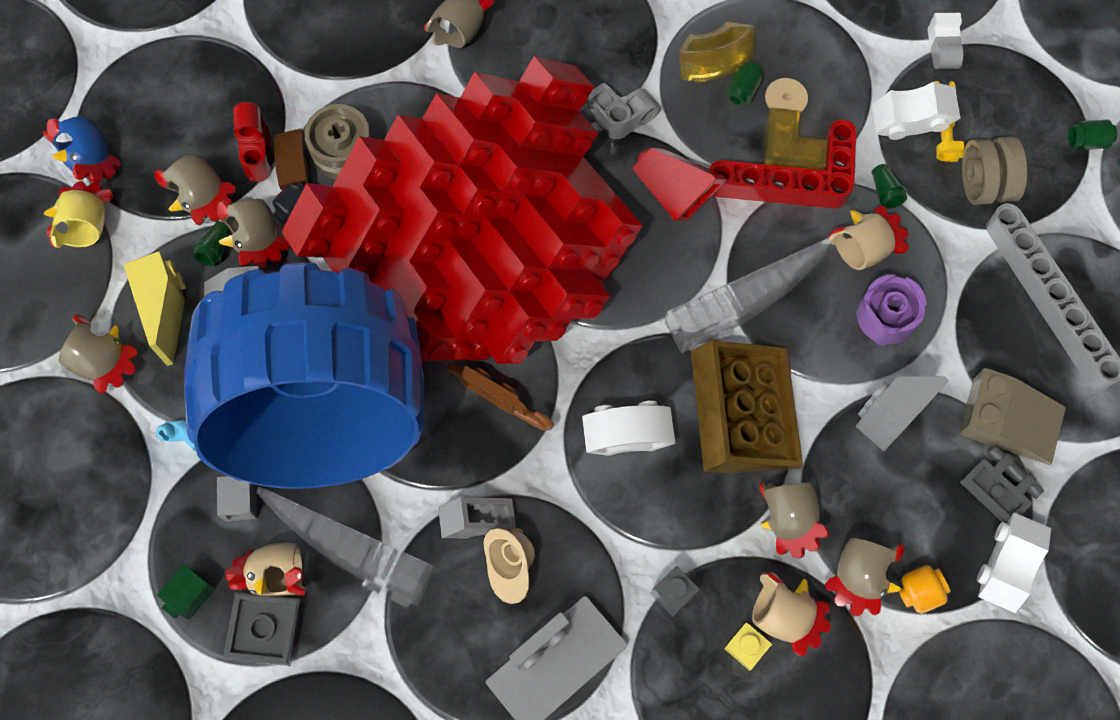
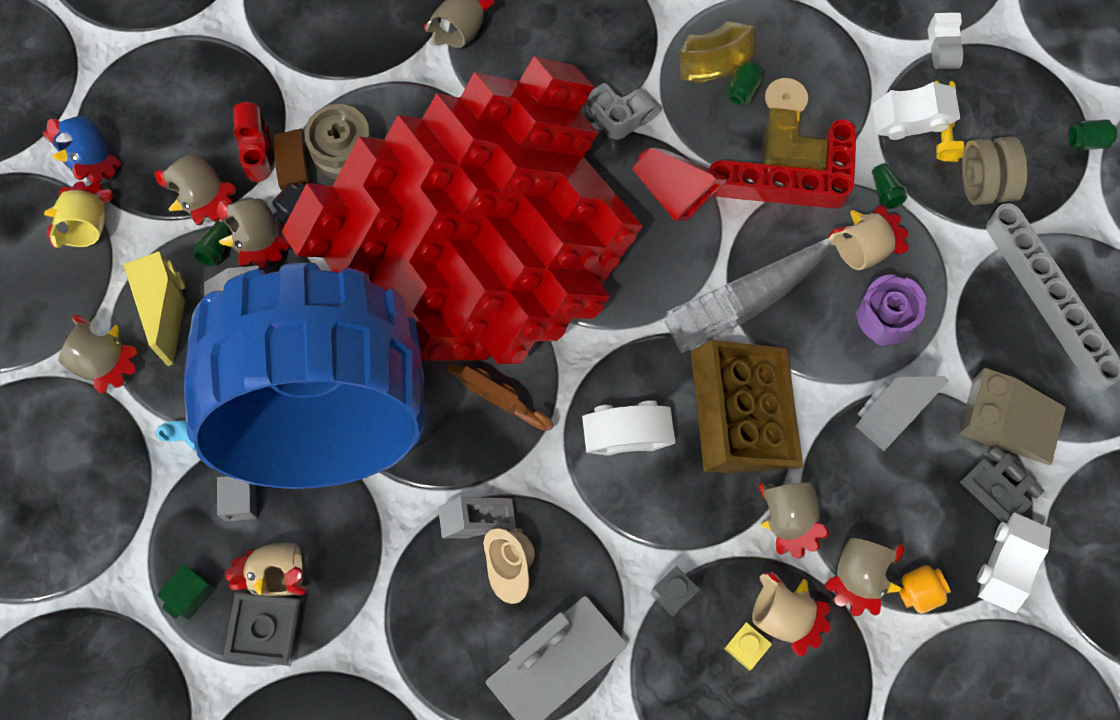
(355, 552): clear slope -> none

